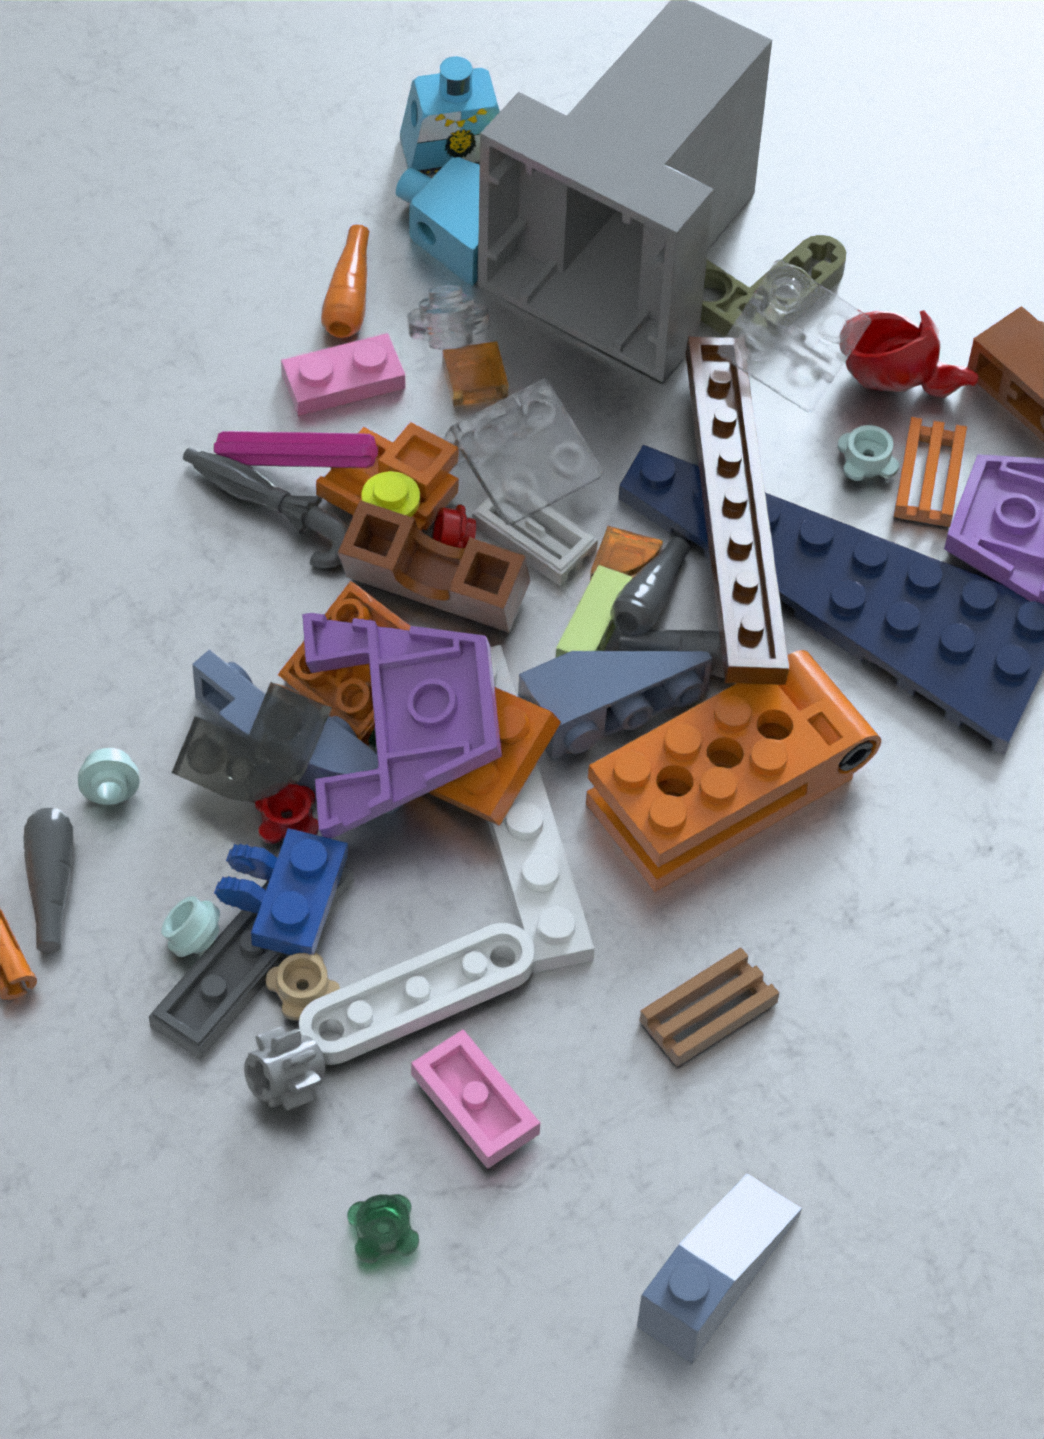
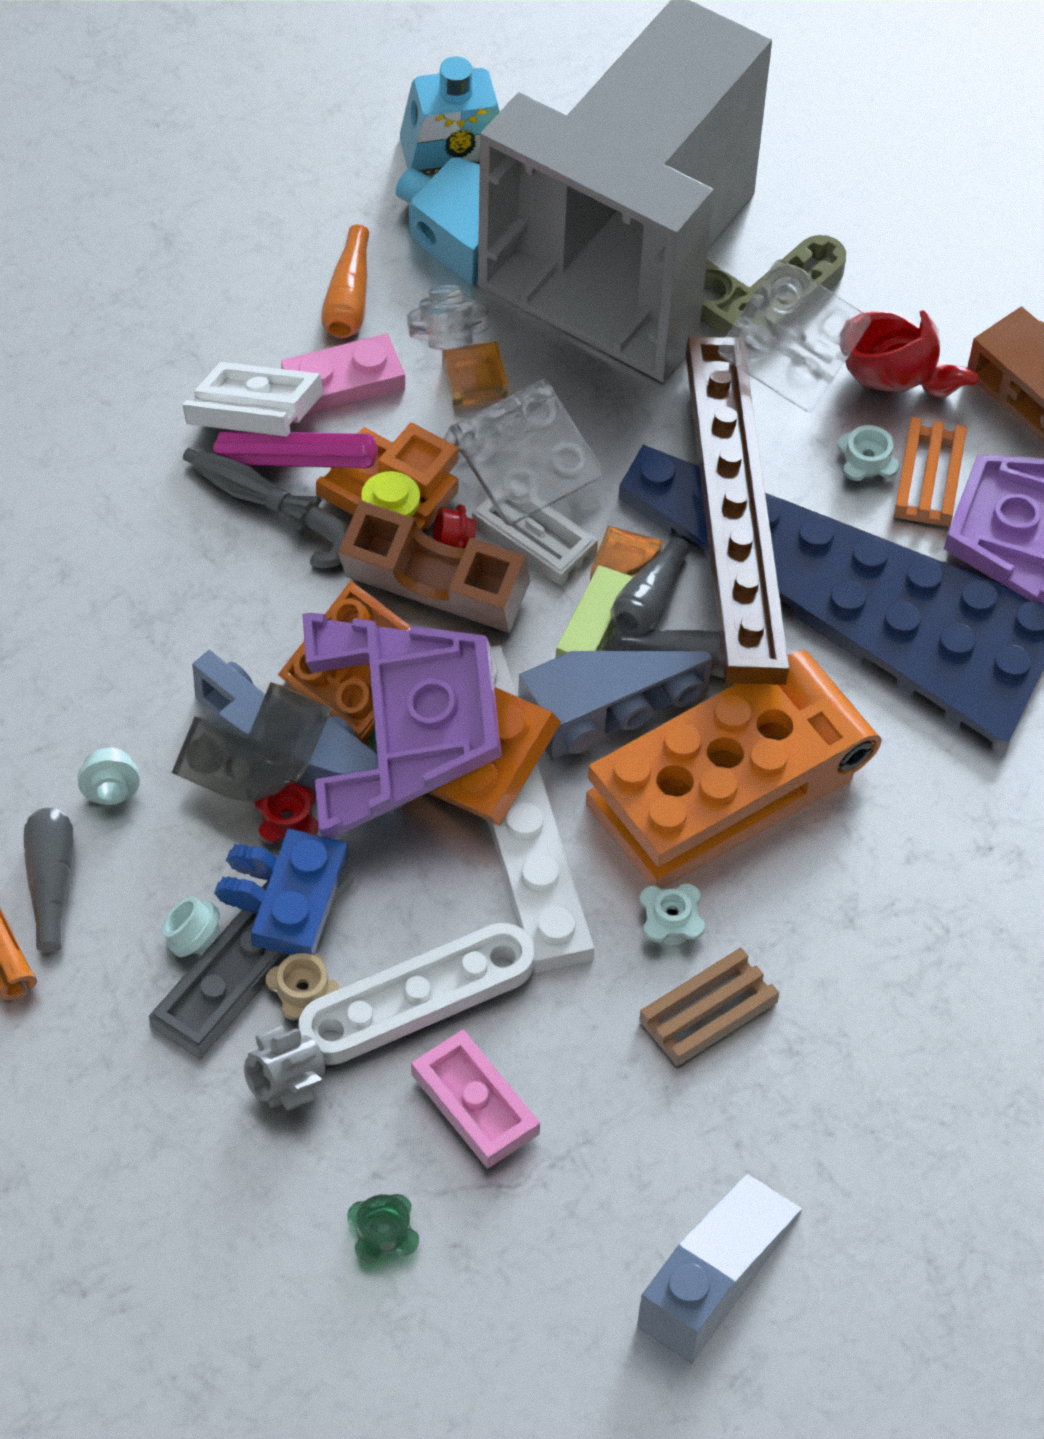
(253, 398): none -> white plate
(667, 928): none -> light aqua plate

